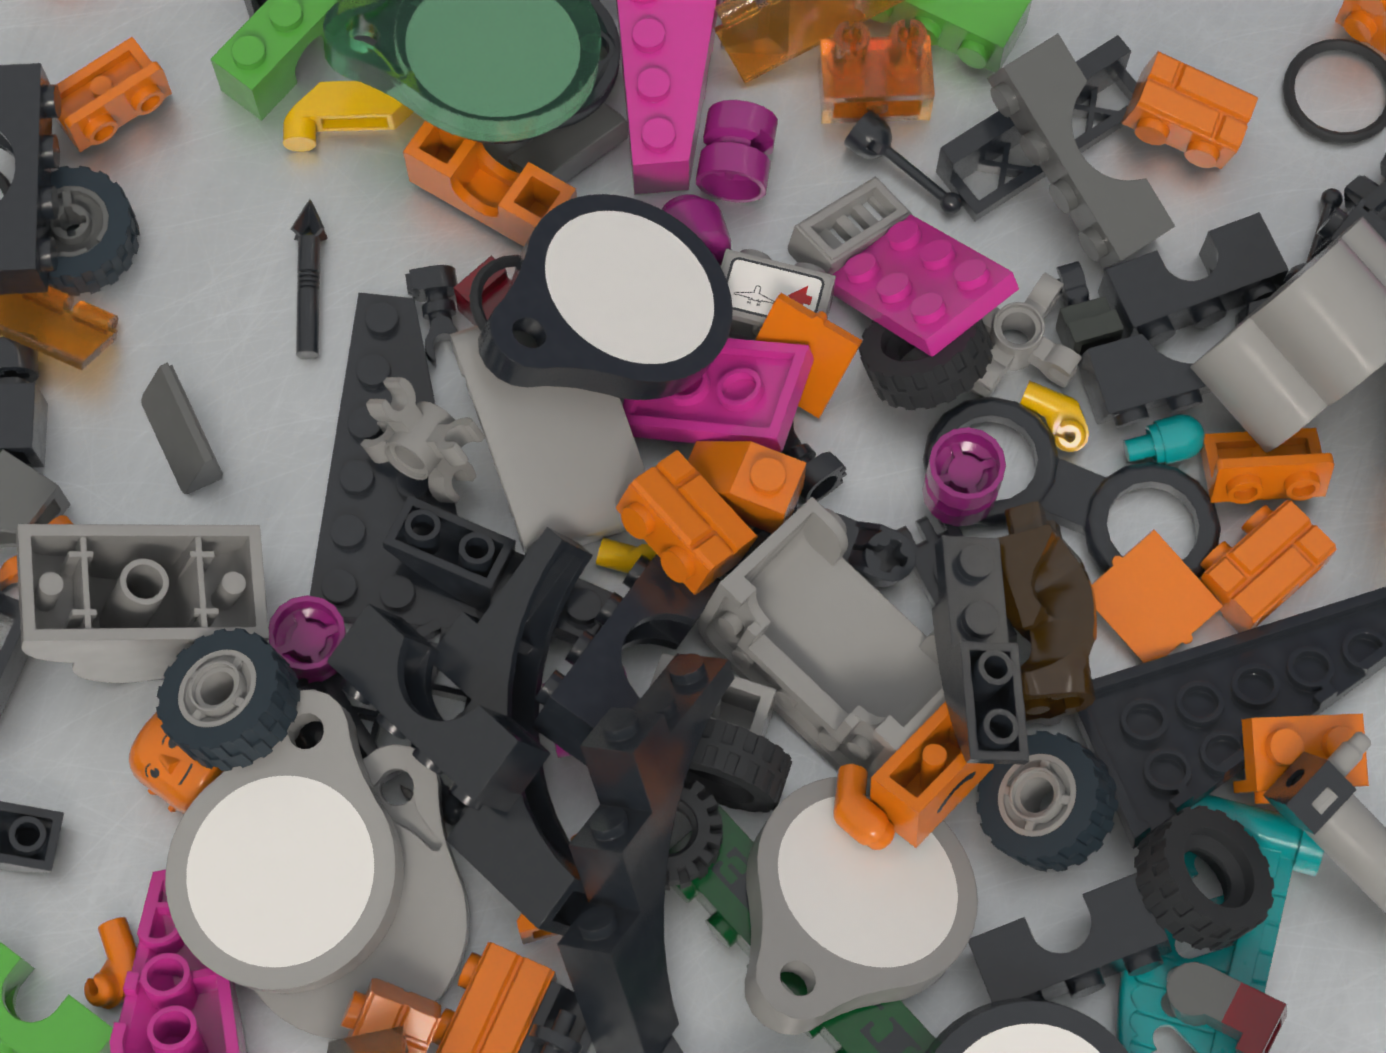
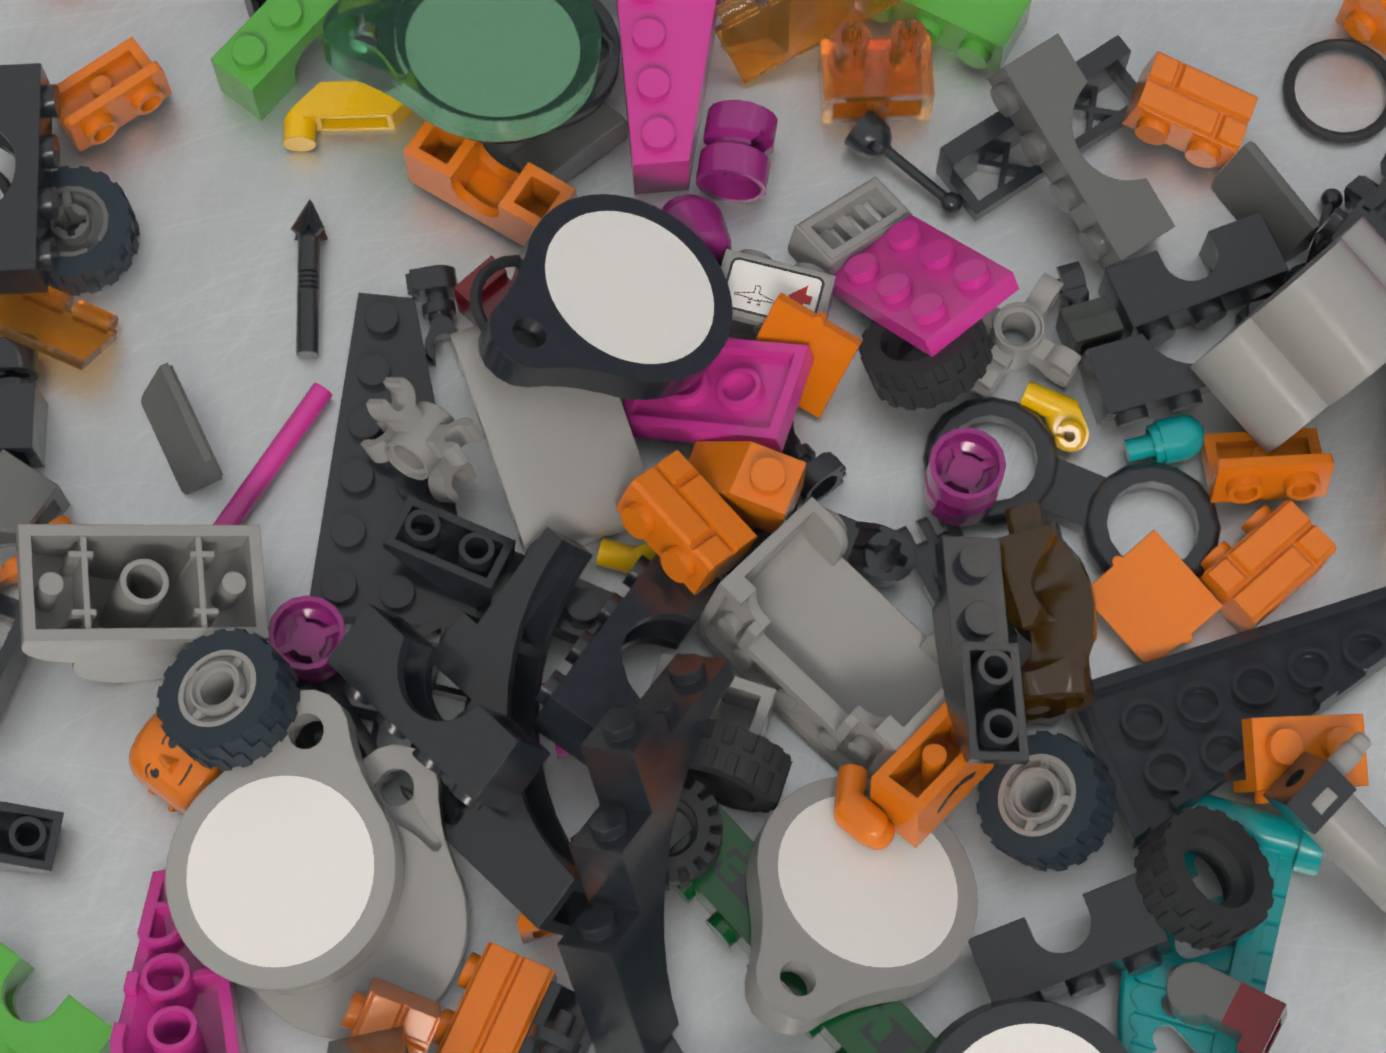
(106, 987): orange arm -> none
(275, 456): none -> dark pink bar
(1253, 186): none -> dark grey slope

